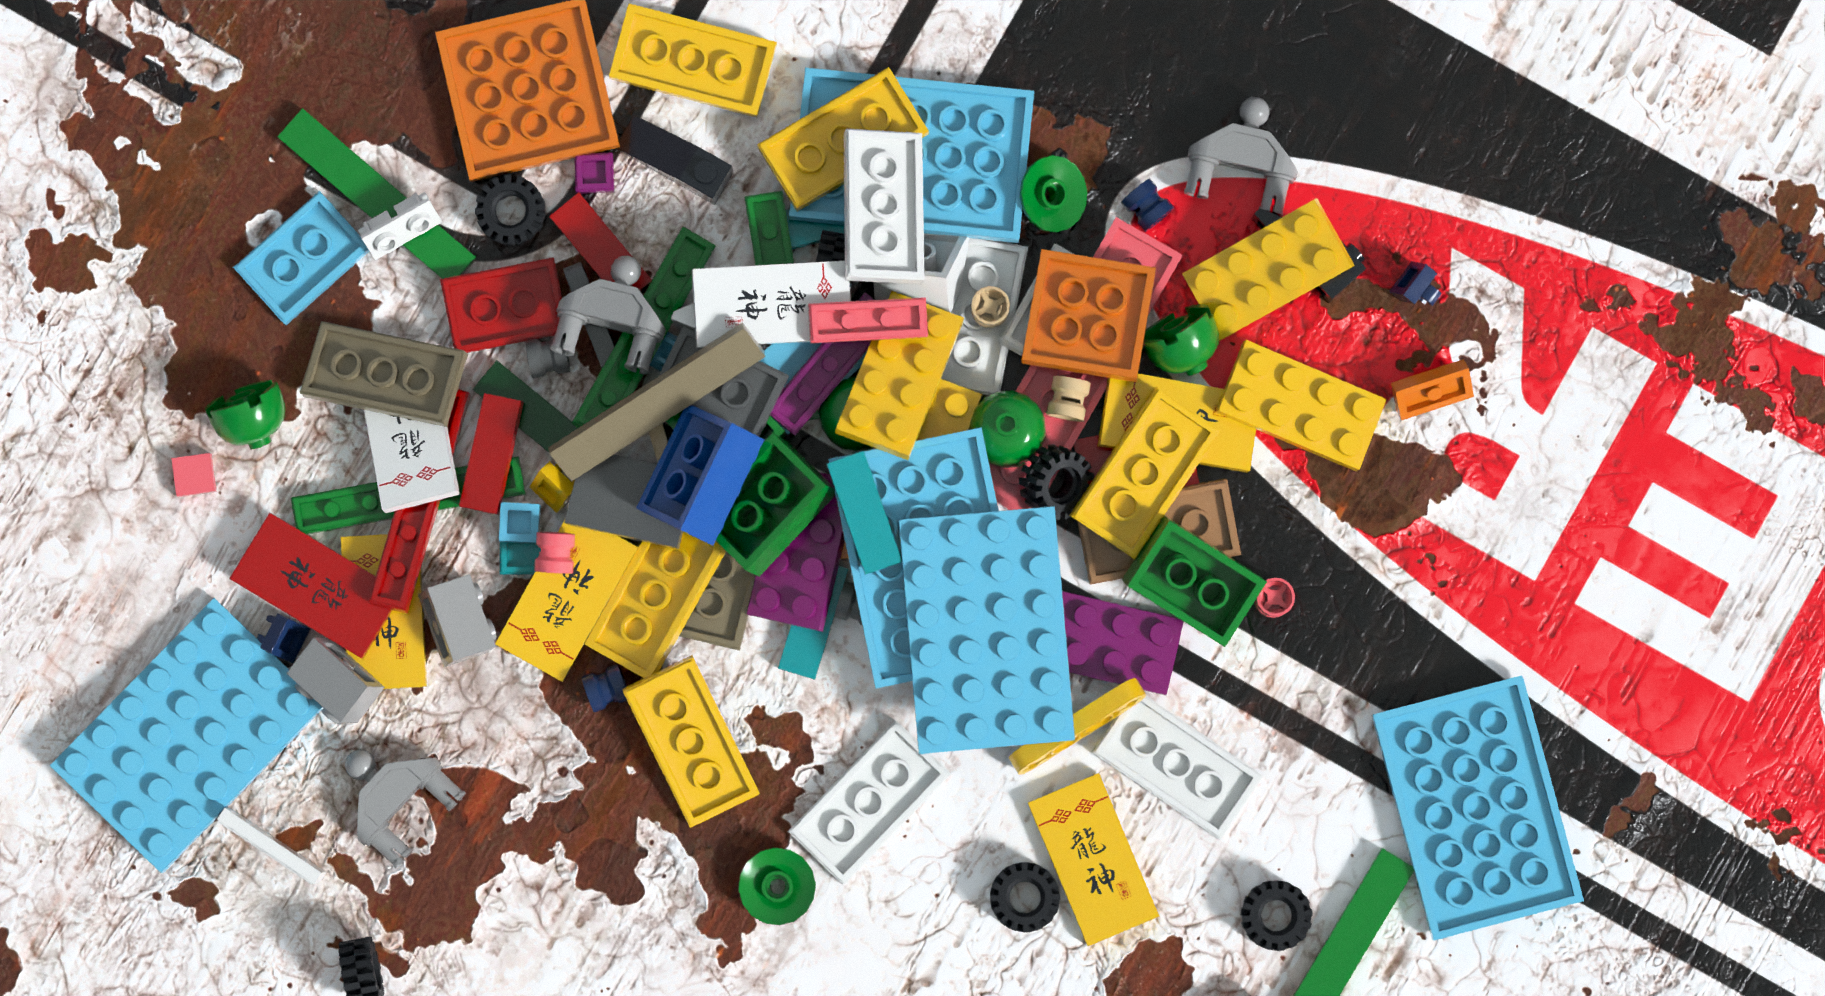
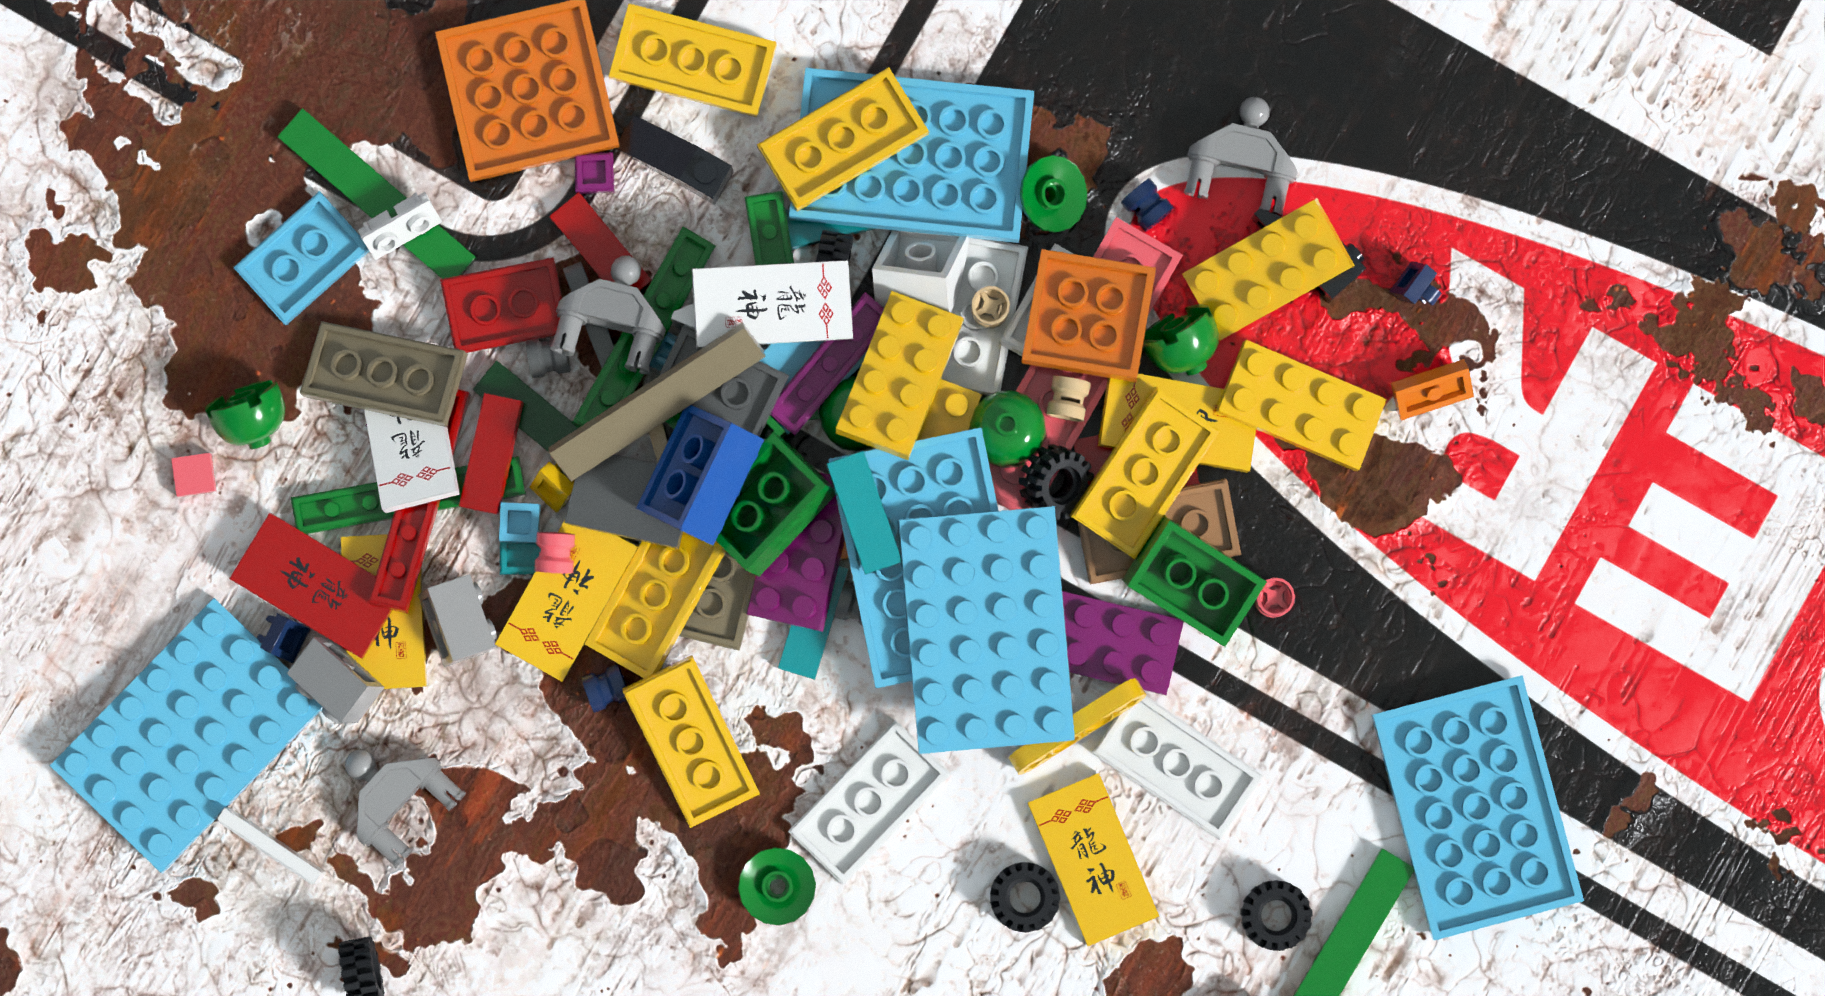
(504, 187): black tyre -> none
(867, 320): coral tile -> none
(883, 206): white tile -> none

